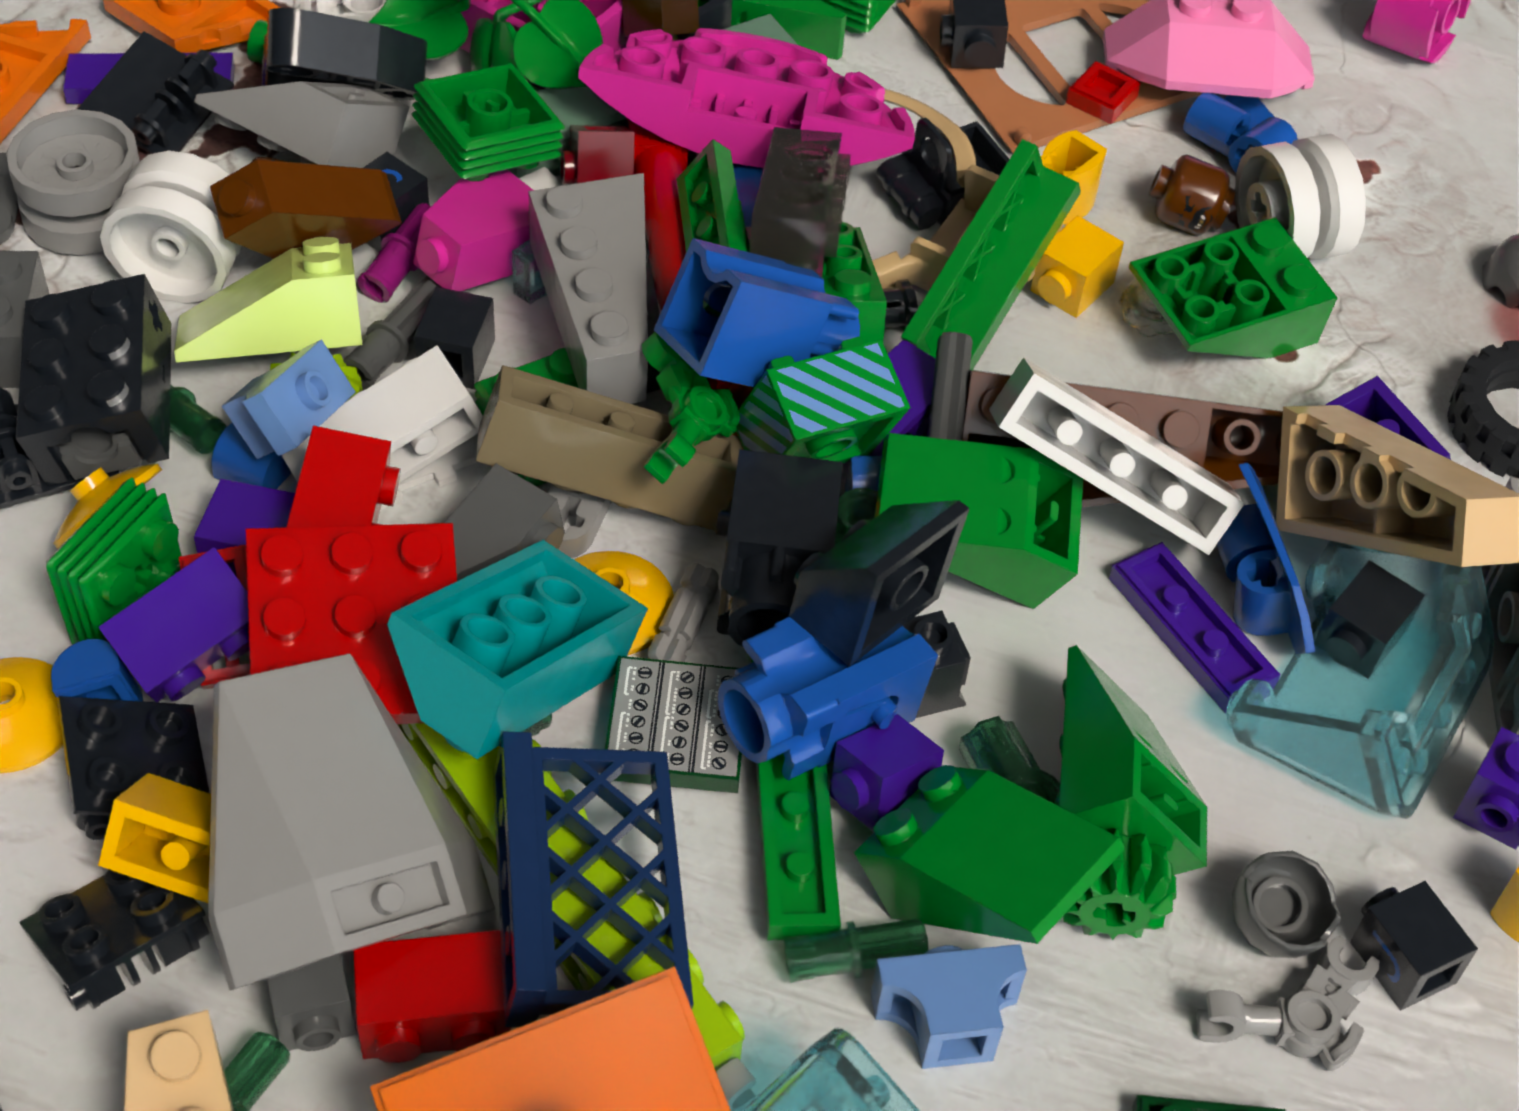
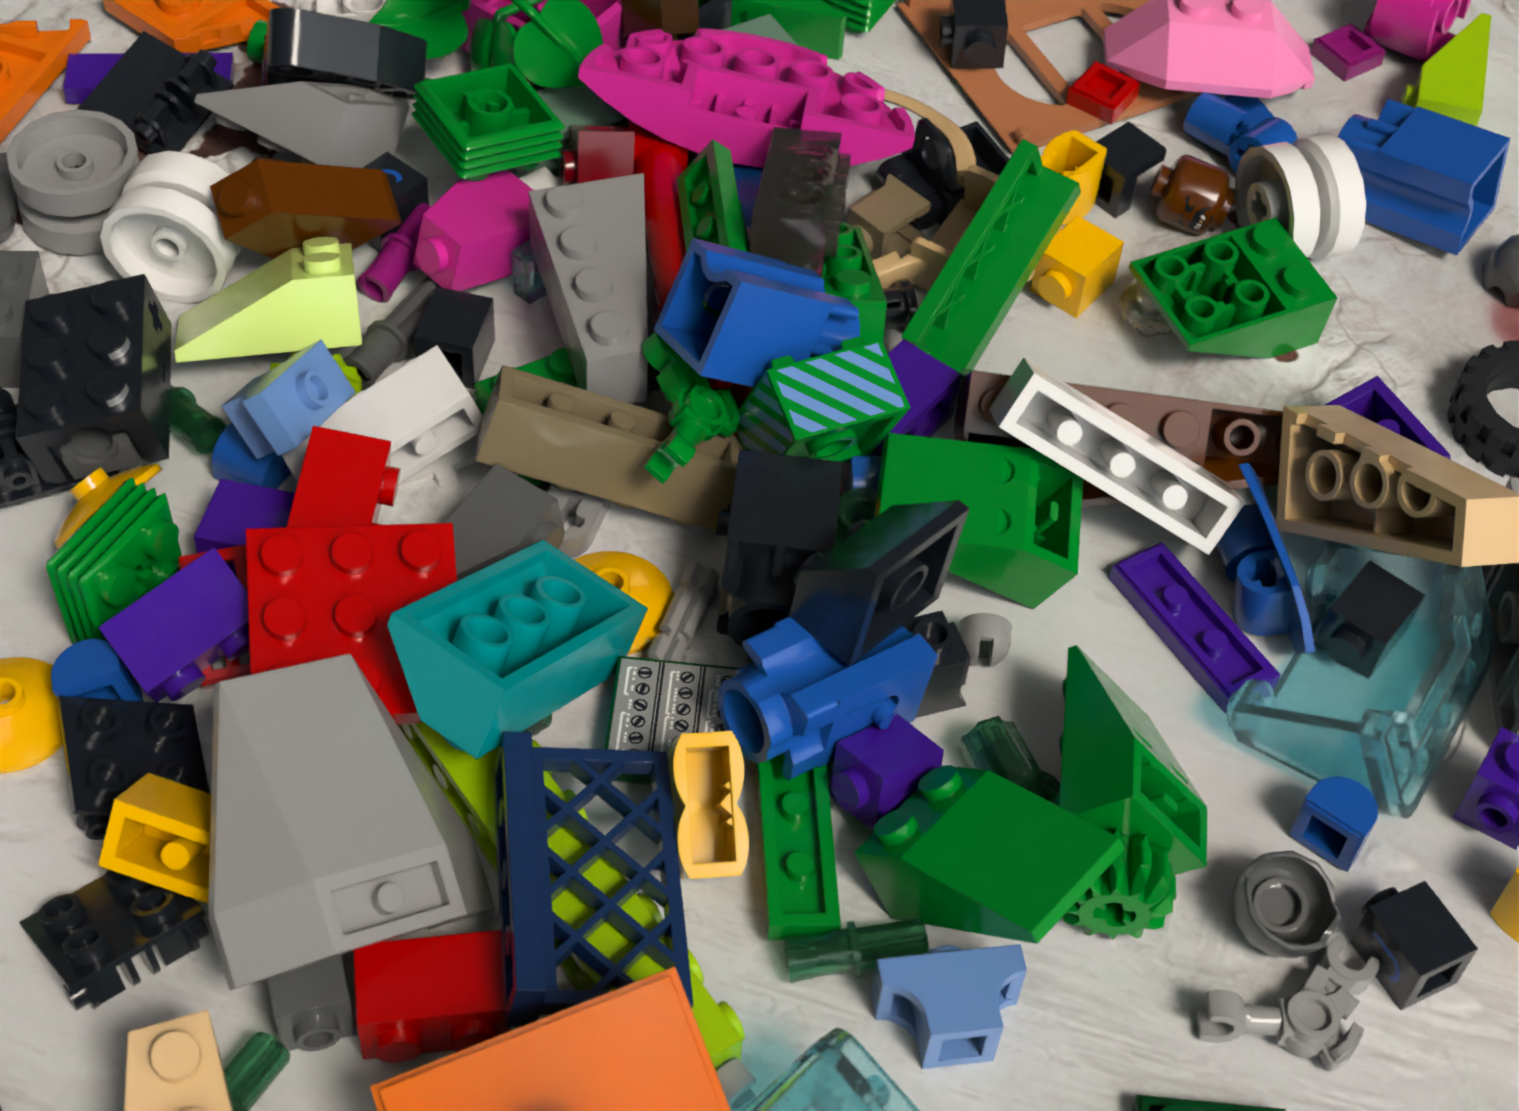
(705, 786): none -> yellow brick
(886, 218): none -> dark tan window
(950, 386): dark grey axle -> none
(986, 637): none -> light grey hinge
(1127, 157): none -> black panel
(1336, 820): none -> blue brick
(1347, 52): none -> magenta tile
(1426, 173): none -> blue piece
(1455, 76): none -> lime slope

